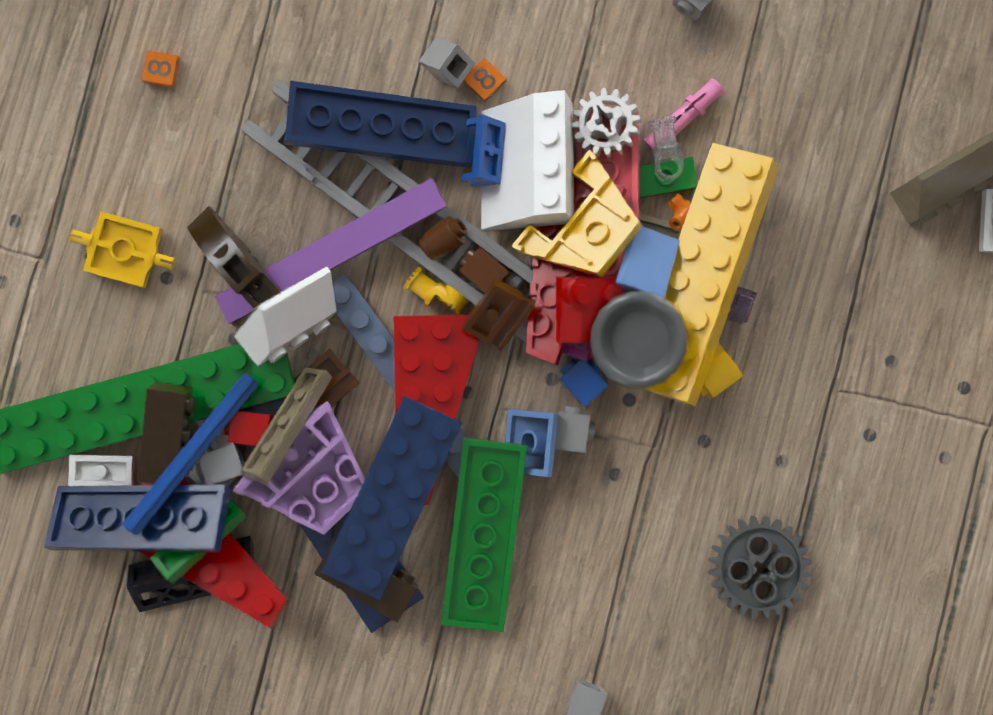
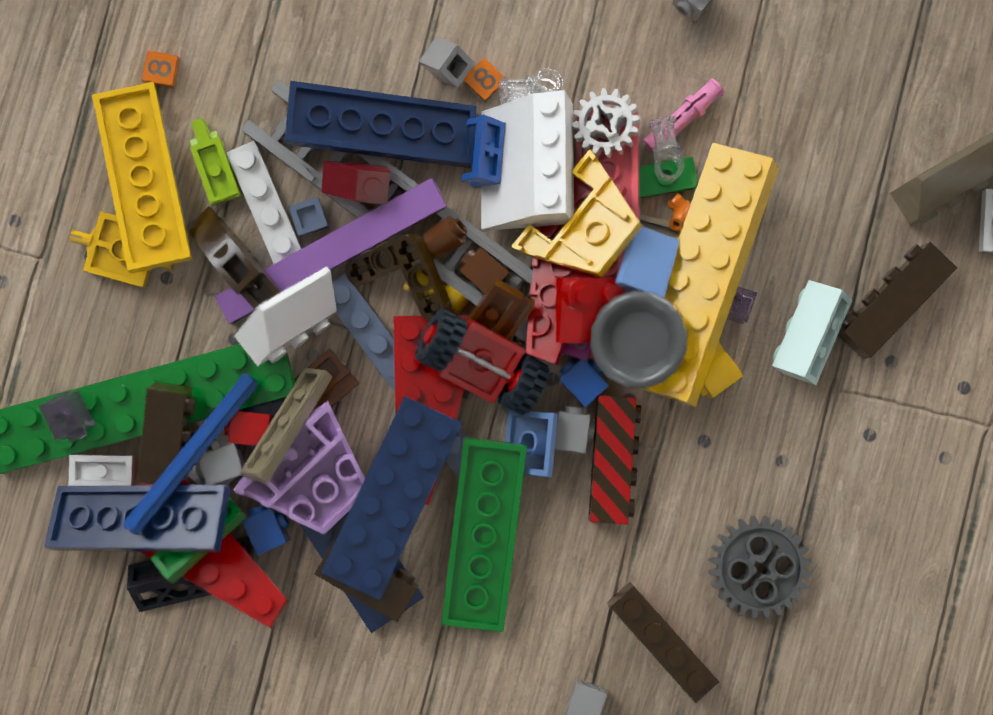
(67, 416): none -> brick
(141, 177): none -> yellow plate
(213, 164): none -> lime hinge
(264, 201): none -> white plate
(266, 528): none -> blue brick
(308, 216): none -> sand blue plate
(356, 181): none -> dark red slope
(403, 260): none -> dark brown beam
(482, 361): none -> plate
(520, 88): none -> clear connector
(612, 460): none -> brick
(662, 642): none -> dark brown brick
(811, 332): none -> light aqua brick
(896, 299): none -> dark brown brick

